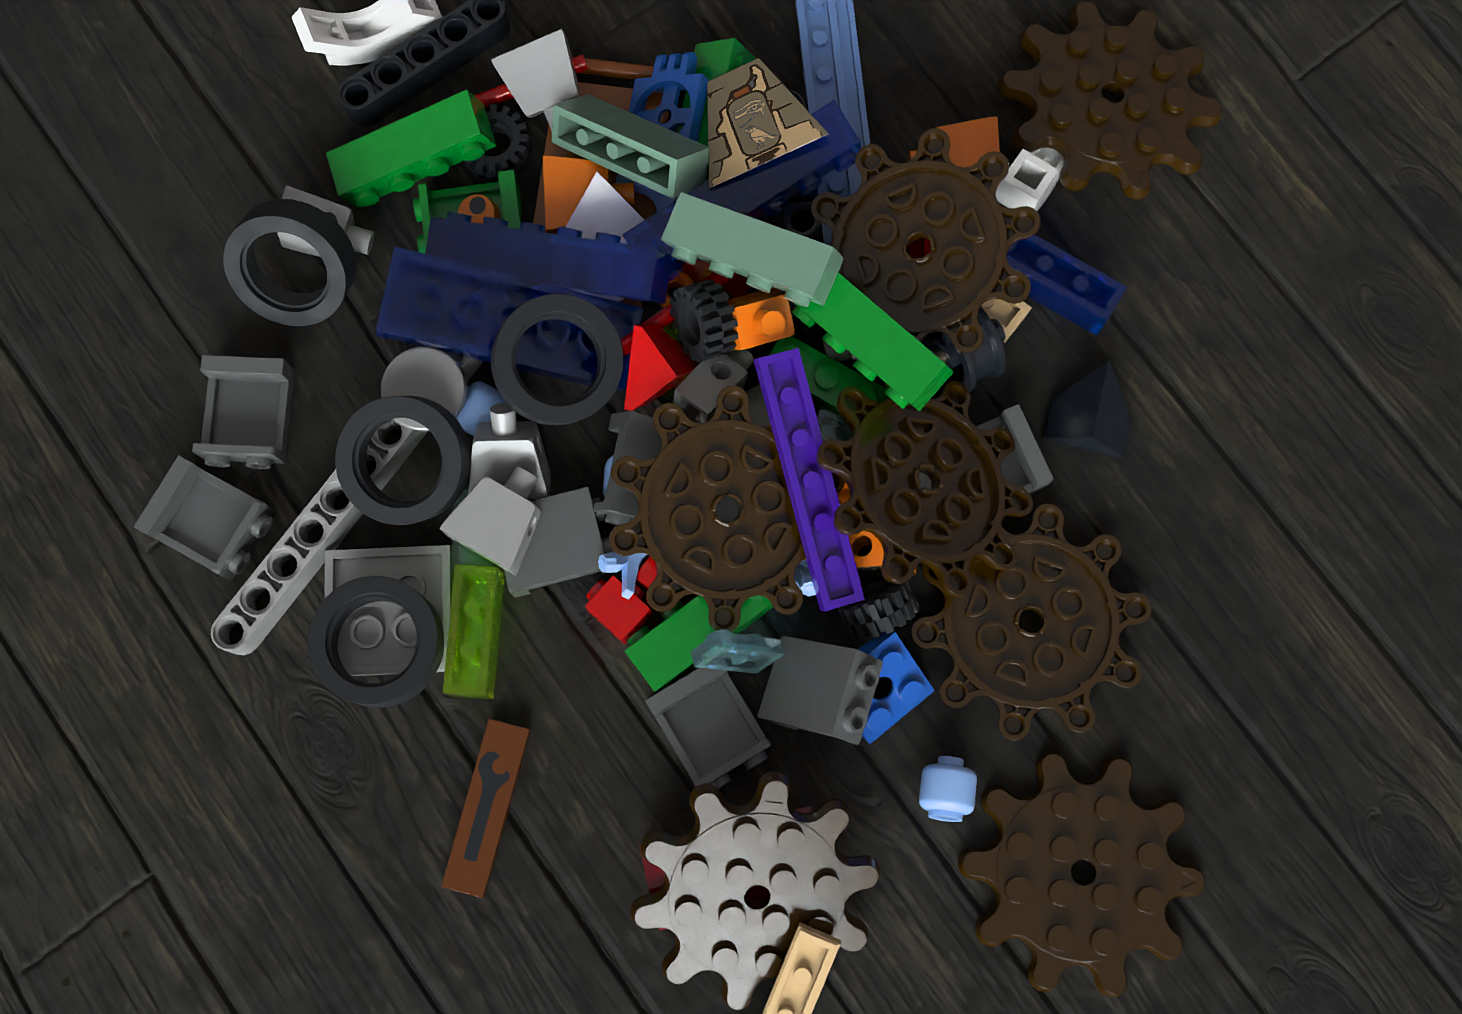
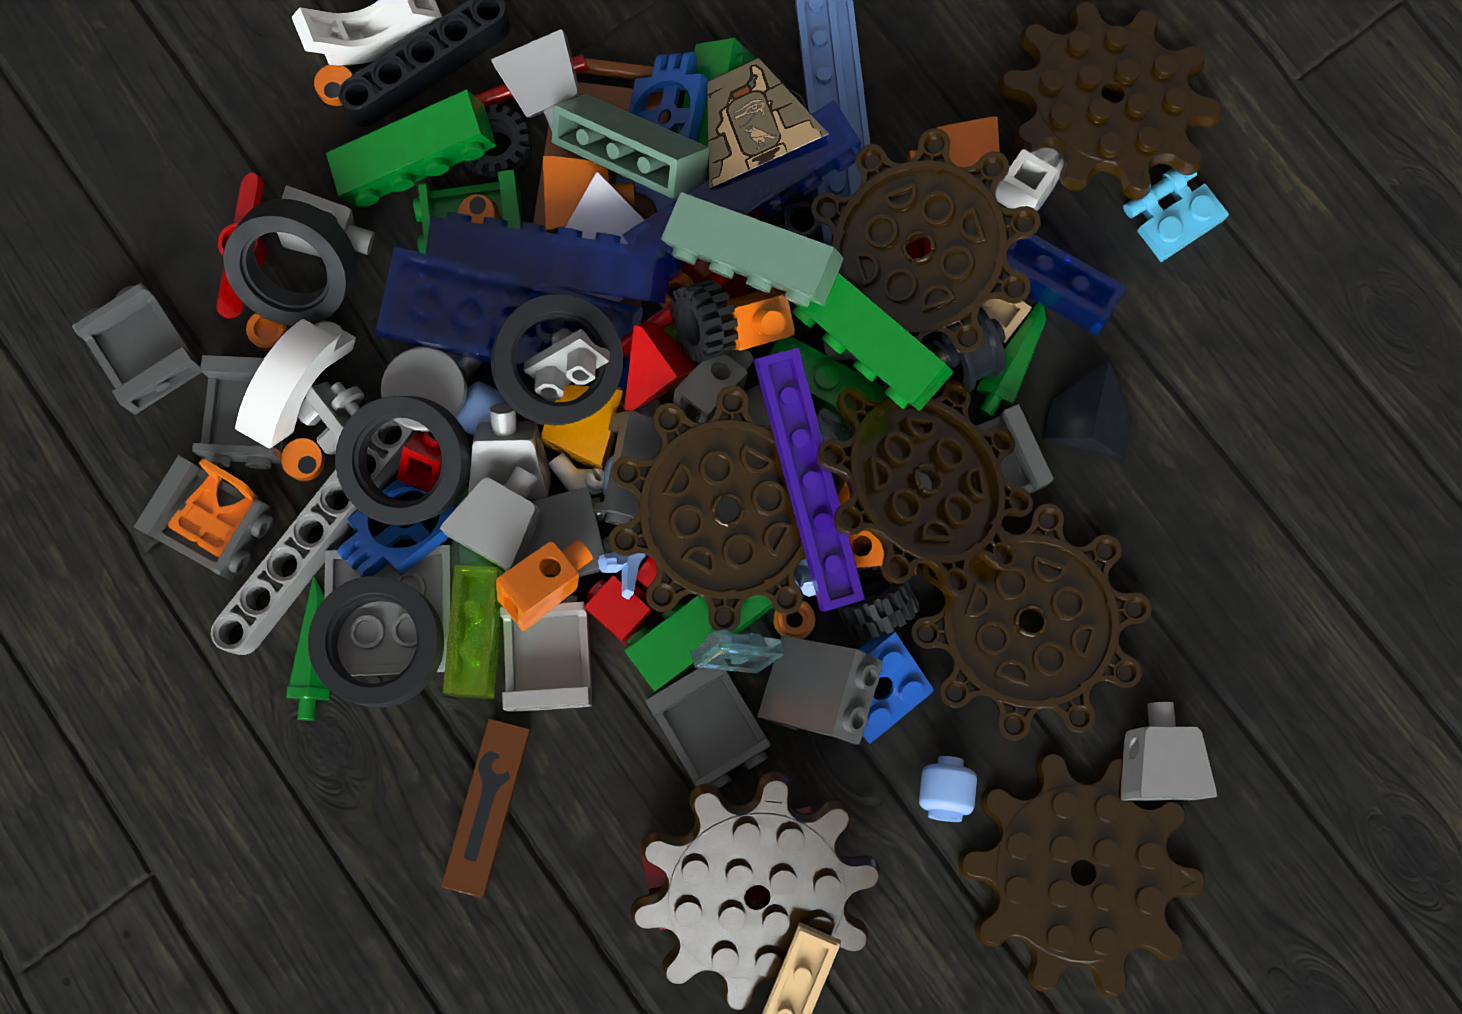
(138, 347): none -> dark grey panel
(204, 519): none -> orange piece
(250, 195): none -> red piece
(264, 332): none -> orange tile
(286, 376): none -> white arch
(303, 459): none -> orange tile
(303, 681): none -> green bar
(329, 81): none -> orange tile
(334, 407): none -> light grey hips
(371, 553): none -> blue piece
(420, 462): none -> red brick
(529, 593): none -> orange torso
(549, 661): none -> light grey panel
(568, 360): none -> light grey hips
(577, 478): none -> white arm
(587, 439): none -> light orange torso
(800, 632): none -> orange plate
(1018, 357): none -> green bar
(1165, 760): none -> light grey torso
(1181, 222): none -> medium azure plate

